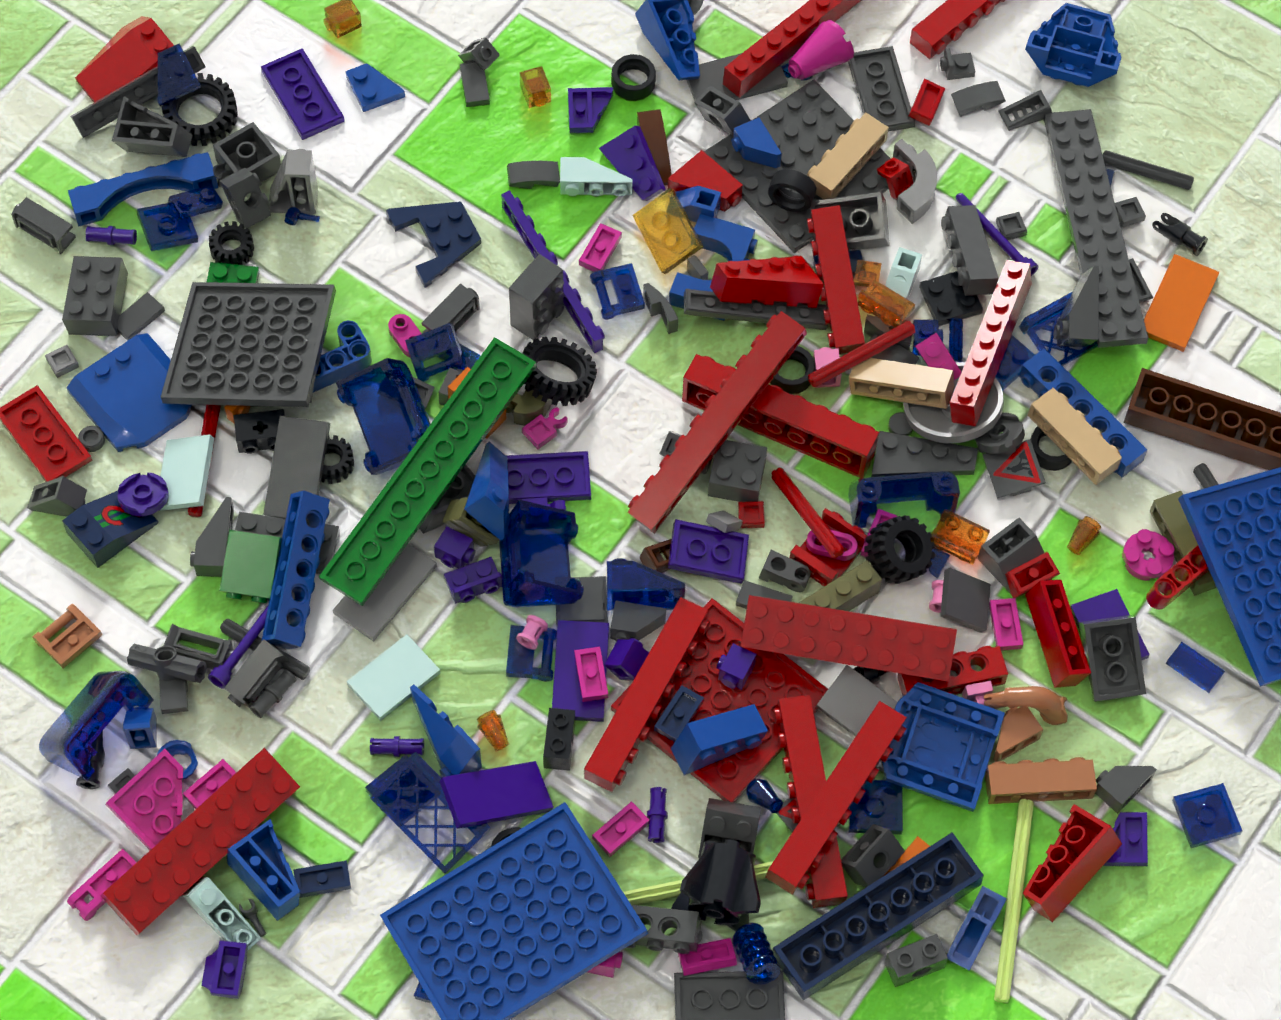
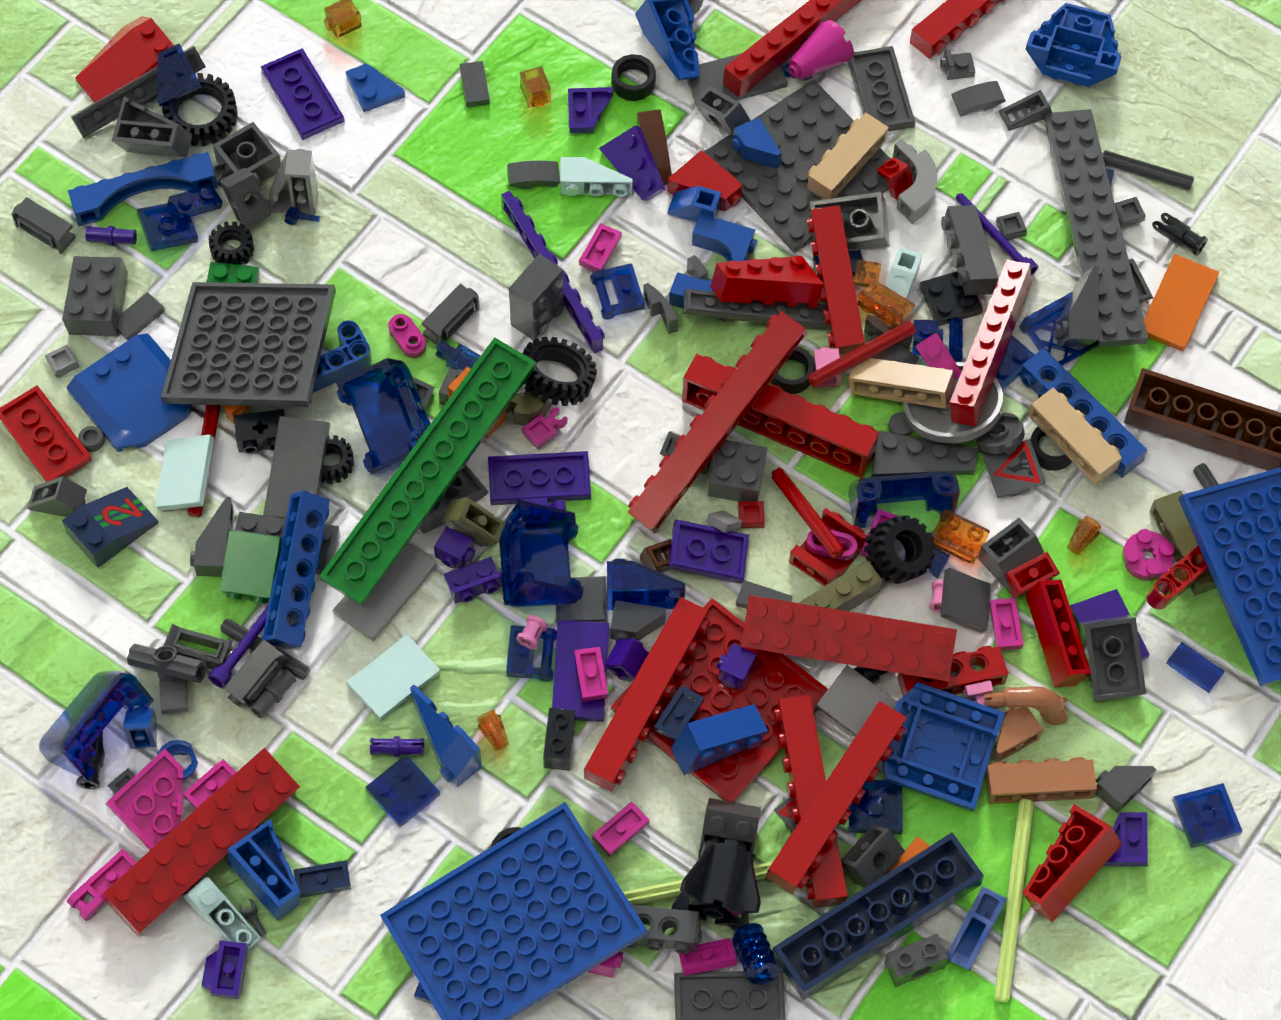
(72, 640): nougat plate -> none
(143, 494): dark purple tile -> none
(431, 780): clear blue fence -> none
(434, 344): clear blue plate -> none
(447, 231): dark blue wing -> none
(481, 52): dark grey bracket -> none
(490, 492): blue wedge -> none
(496, 794): dark purple tile -> none
(657, 814): dark purple pin -> none
(667, 231): clear yellow tile -> none
(762, 794): clear blue cone -> none
(785, 572): dark grey leg -> none
(796, 181): black tyre -> none
(926, 102): red tile -> none

